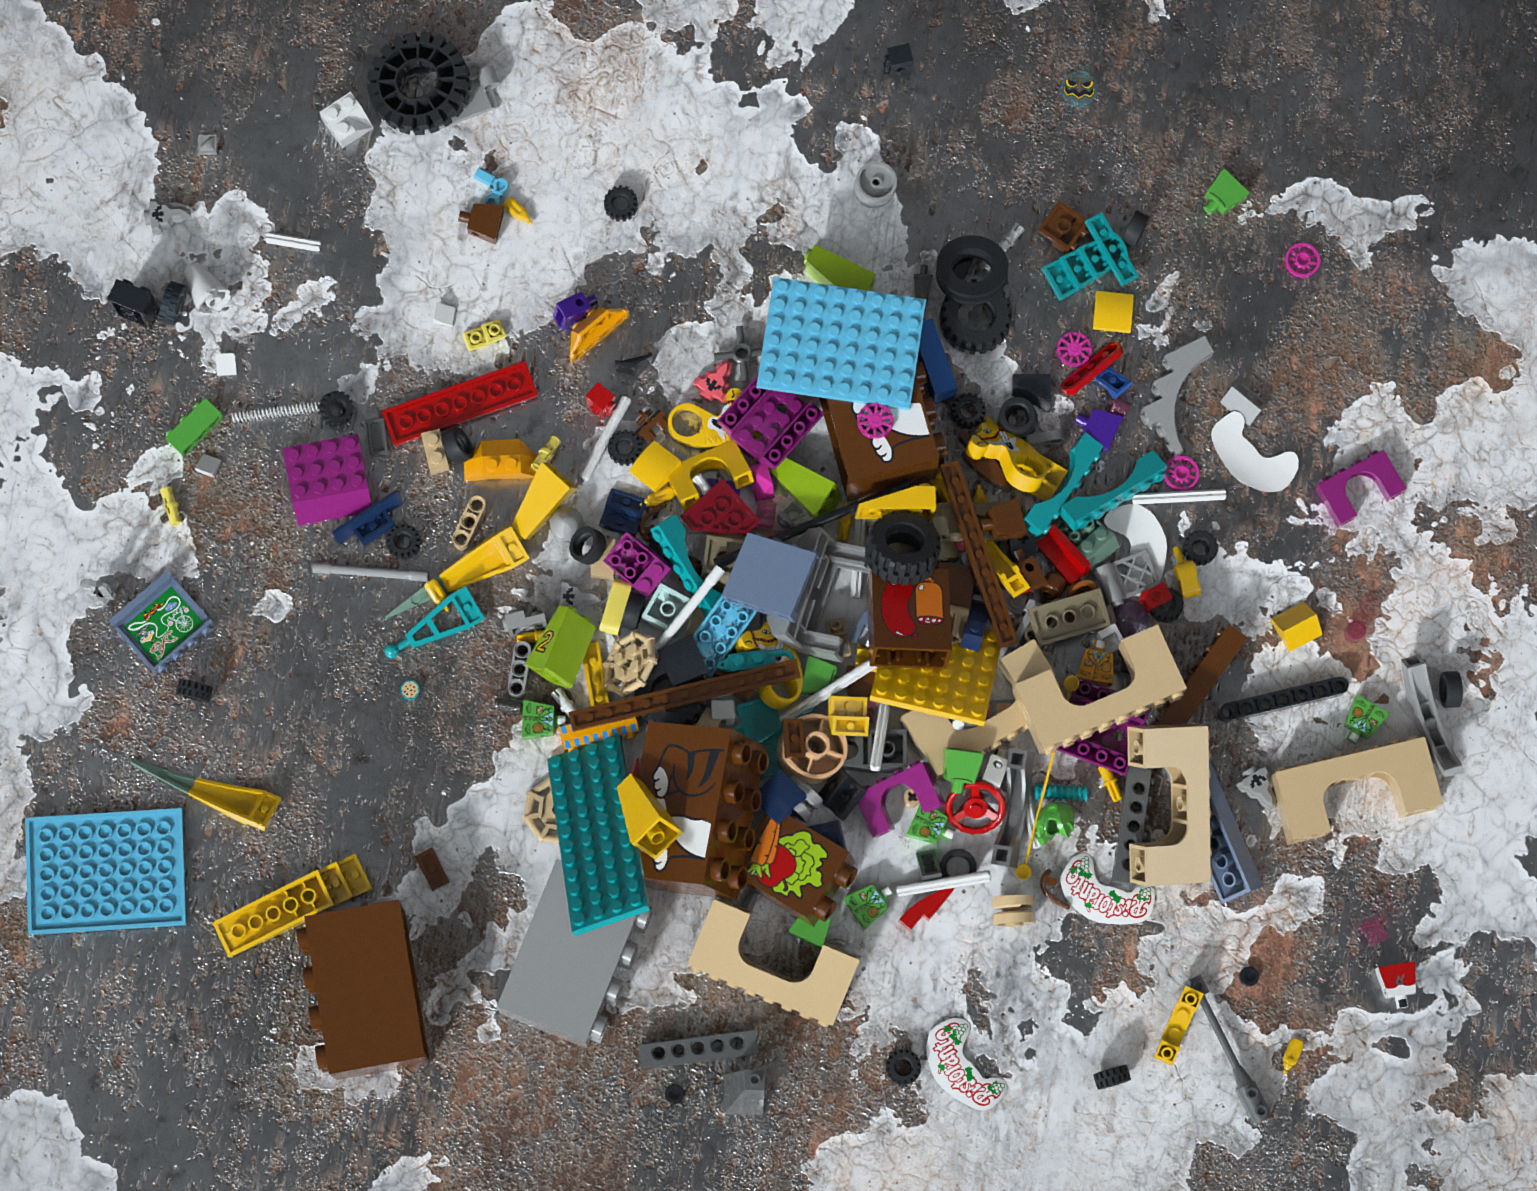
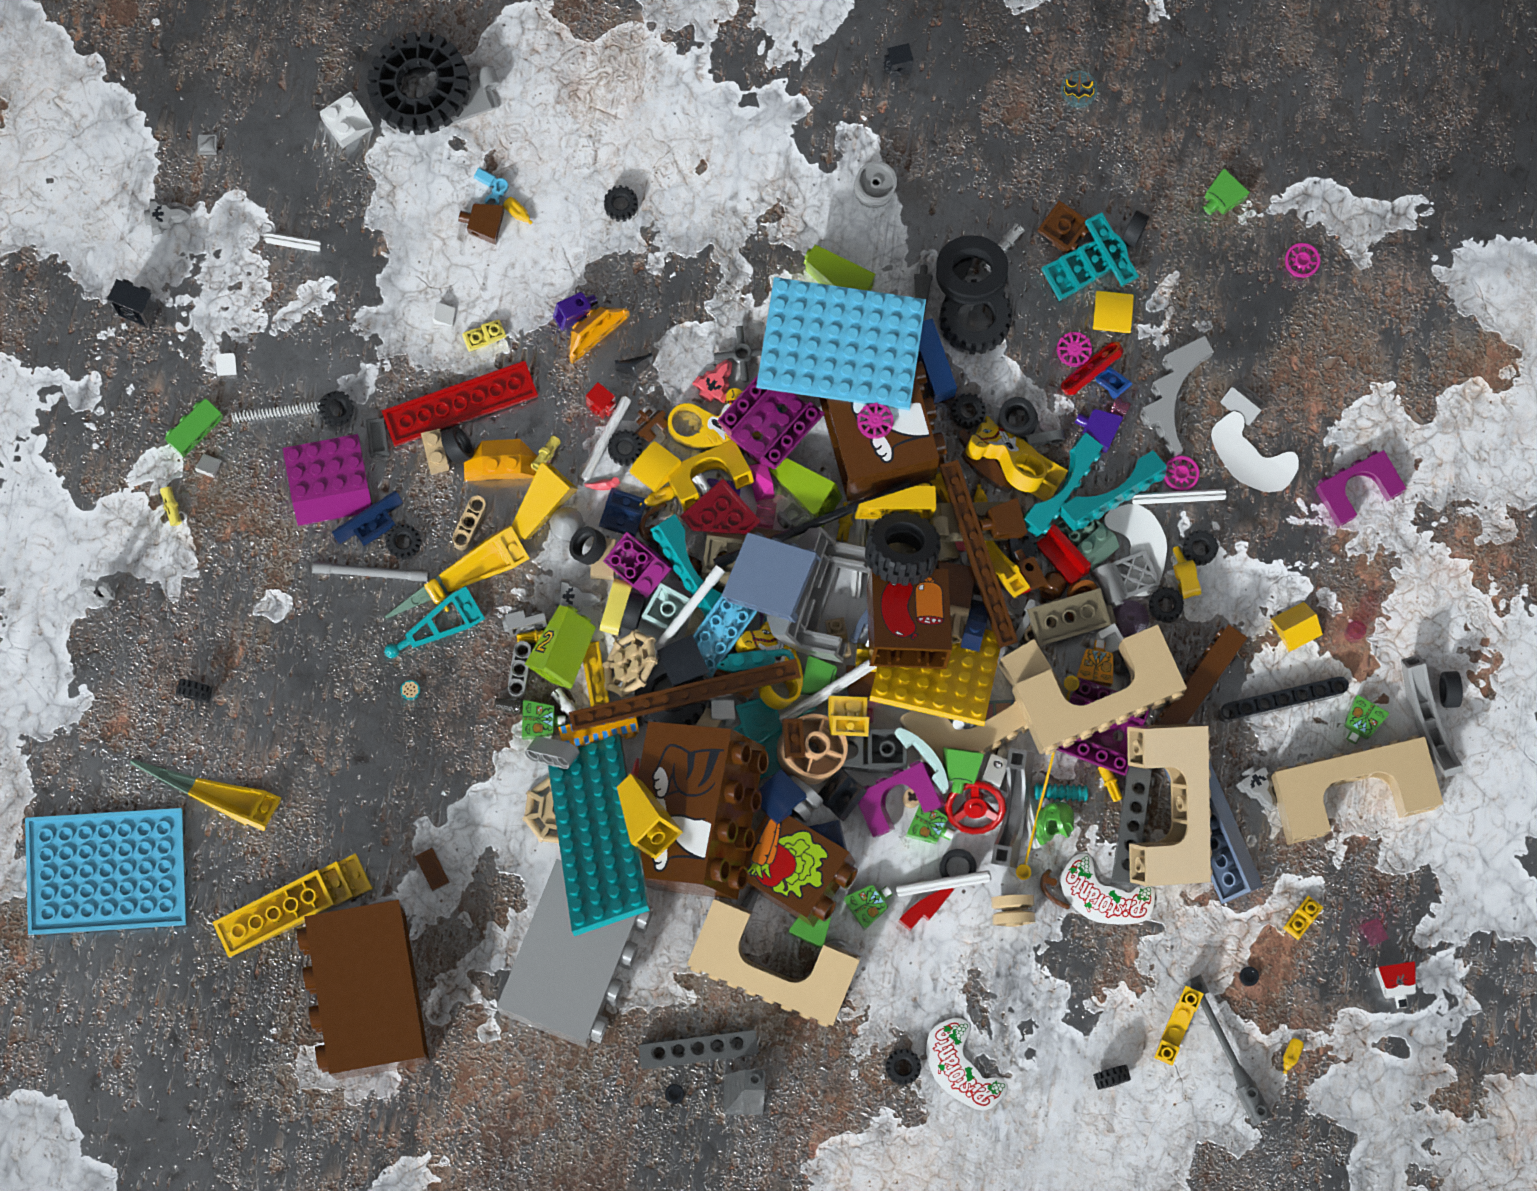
(161, 623): panel -> none
(172, 303): black wheel -> none
(206, 289): white cone -> none
(552, 752): none -> light grey beam
(604, 484): none -> coral bar
(879, 739): white axle -> none
(907, 739): none -> light aqua slope
(928, 865): dark grey slope -> none
(1034, 388): black slope -> none
(1155, 597): red bracket -> none
(1303, 917): none -> yellow slope

